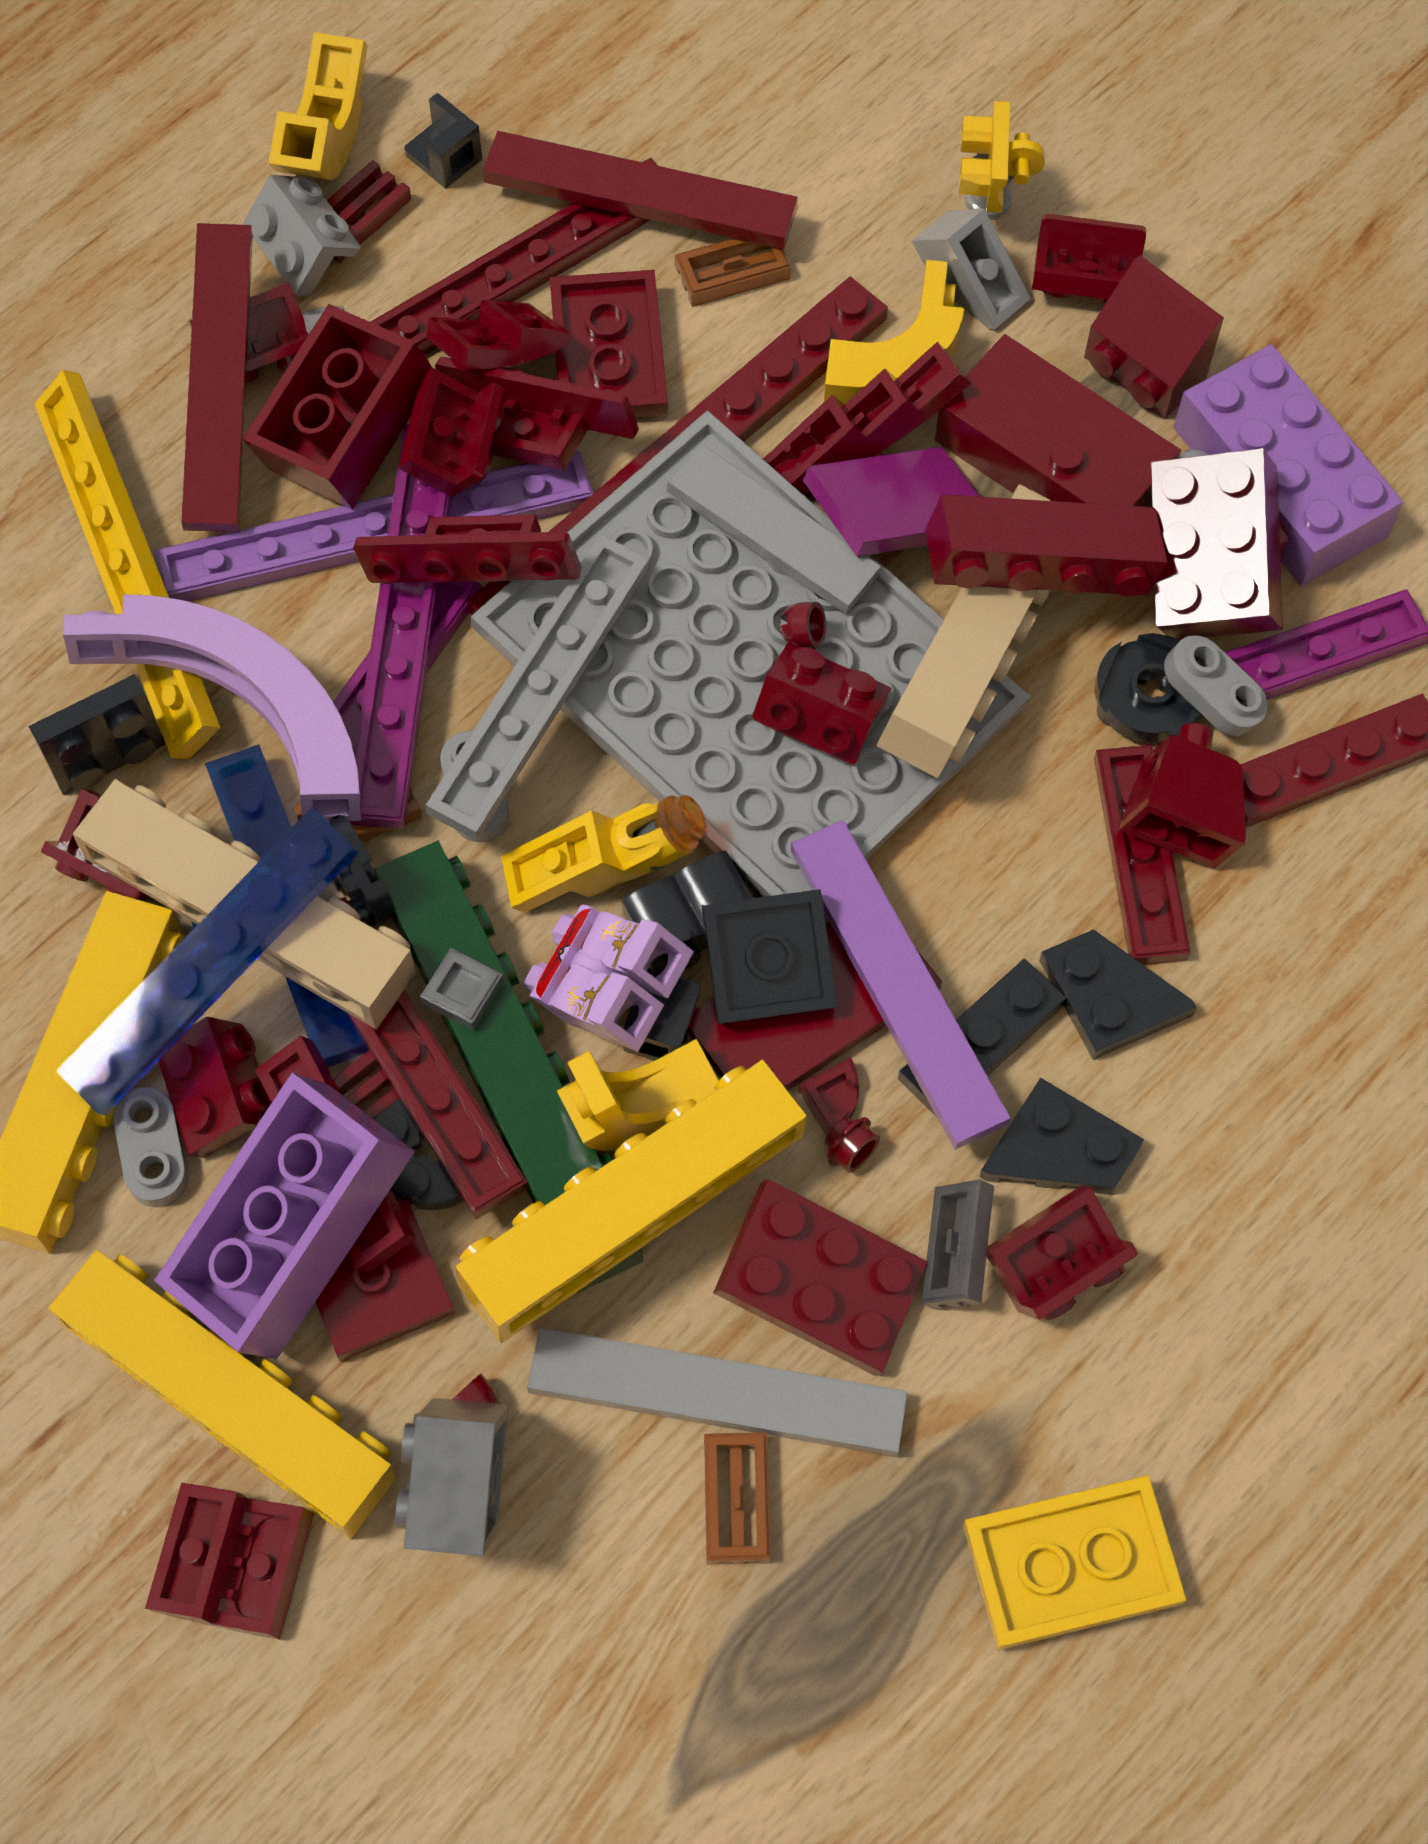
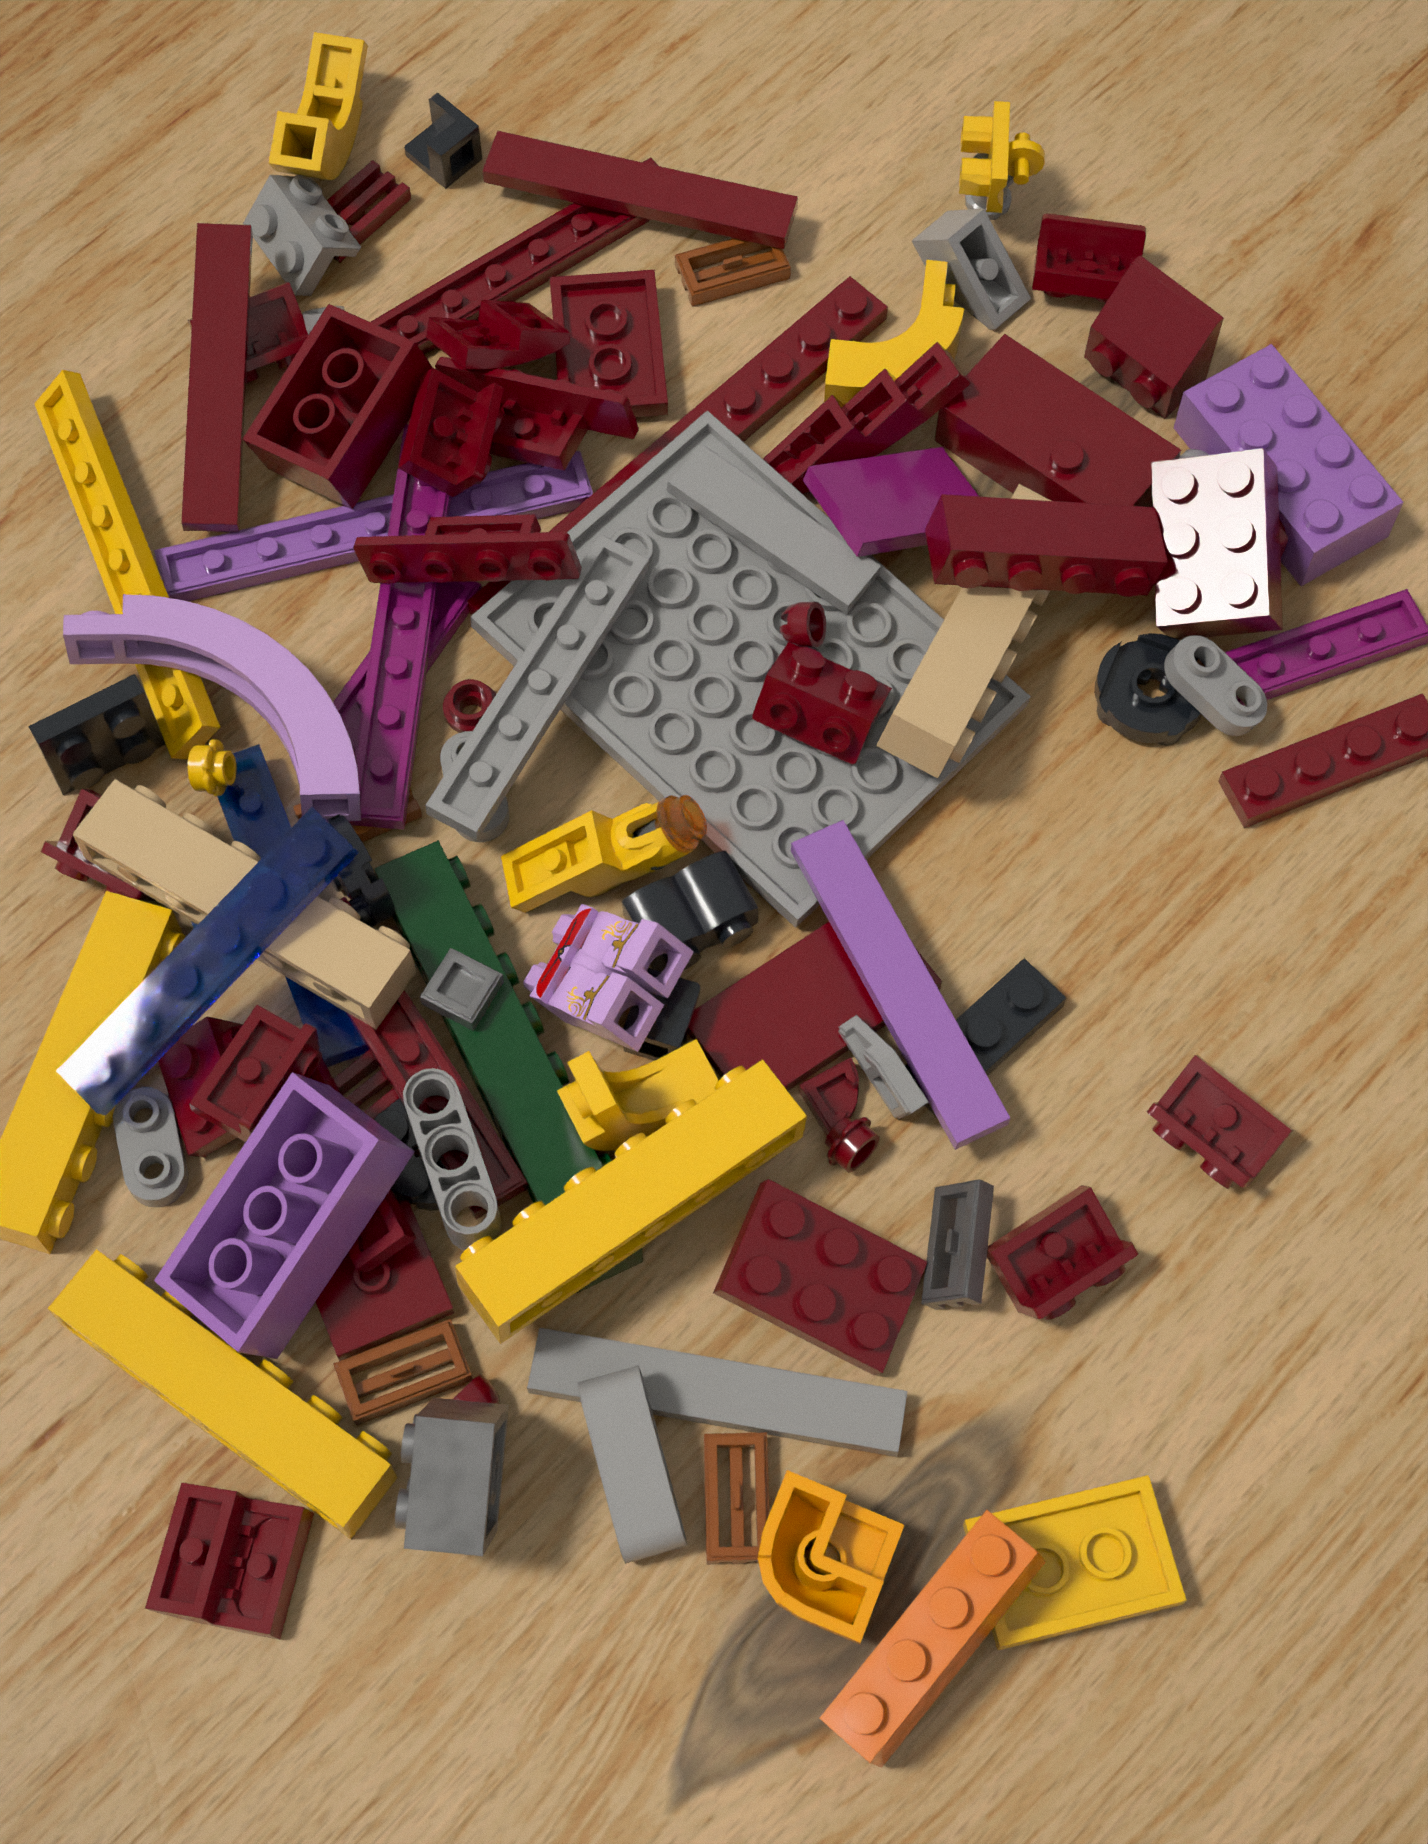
(211, 768): none -> yellow plate
(255, 1071): none -> dark red bracket
(409, 1394): none -> dark orange tile
(448, 1132): none -> light grey beam
(462, 695): none -> dark red plate
(632, 1464): none -> light grey beam
(769, 956): black plate -> none
(825, 1556): none -> light orange brick
(883, 1068): none -> light grey tile
(933, 1639): none -> orange brick
(1062, 1144): black wing -> none
(1111, 993): black wing -> none
(1142, 870): dark red tile -> none
(1189, 798): dark red torso -> none
(1219, 1124): none -> dark red bracket

